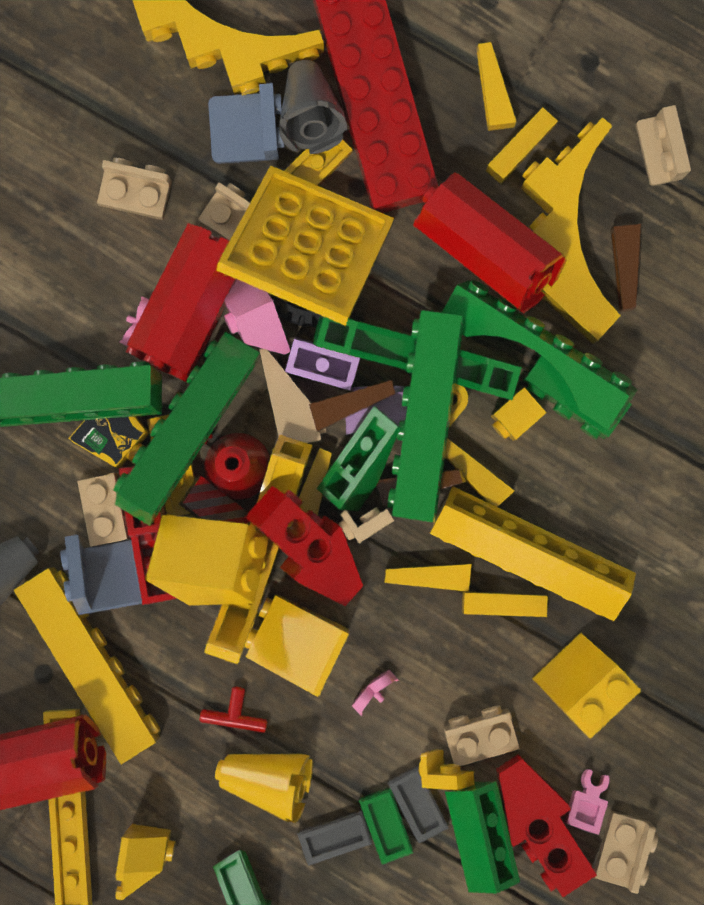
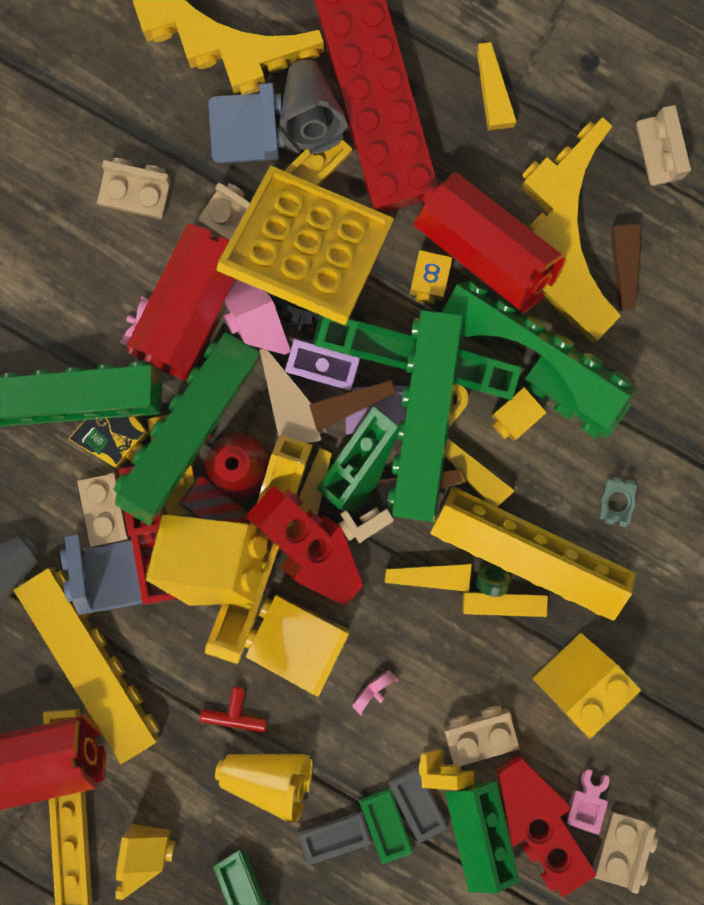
(430, 277): none -> yellow brick
(493, 581): none -> dark green tile
(521, 145): yellow piece -> none
(627, 488): none -> sand green piece

